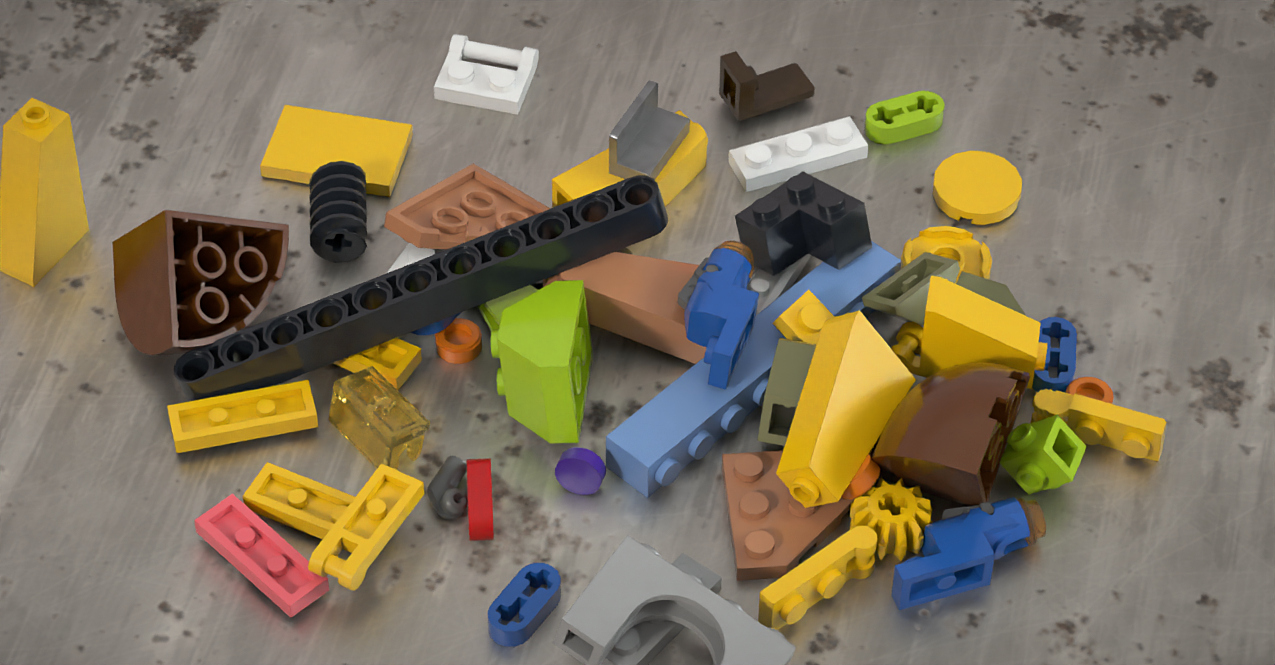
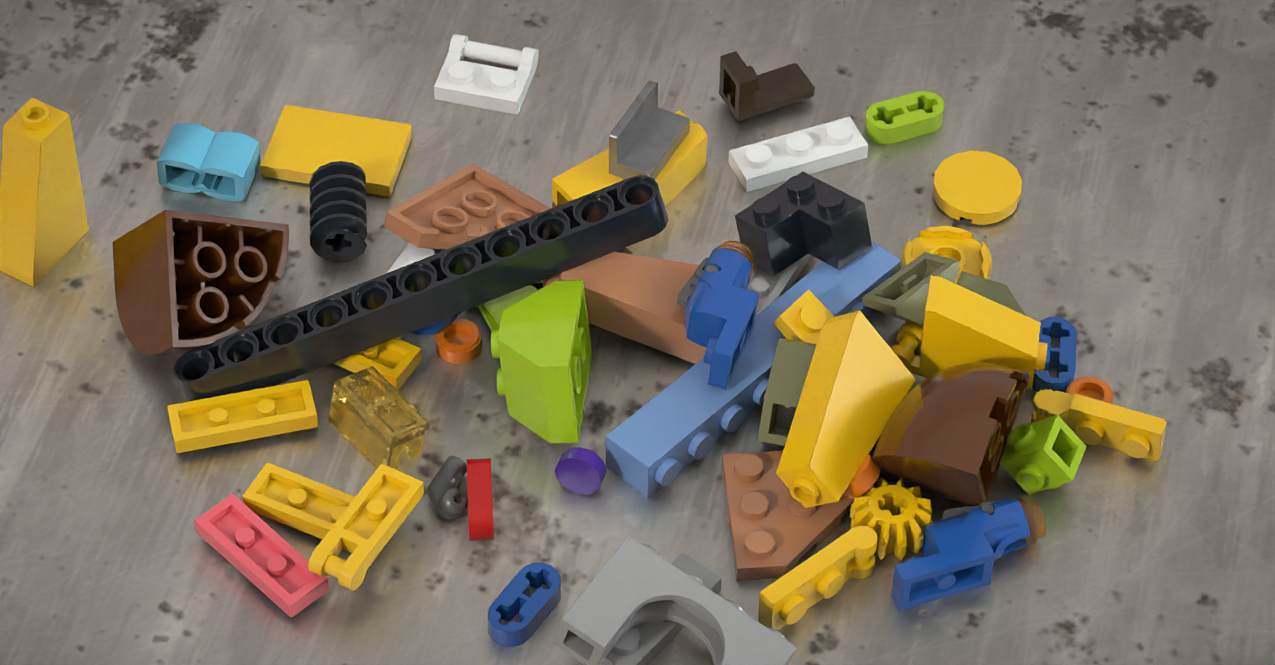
(208, 162): none -> medium azure brick

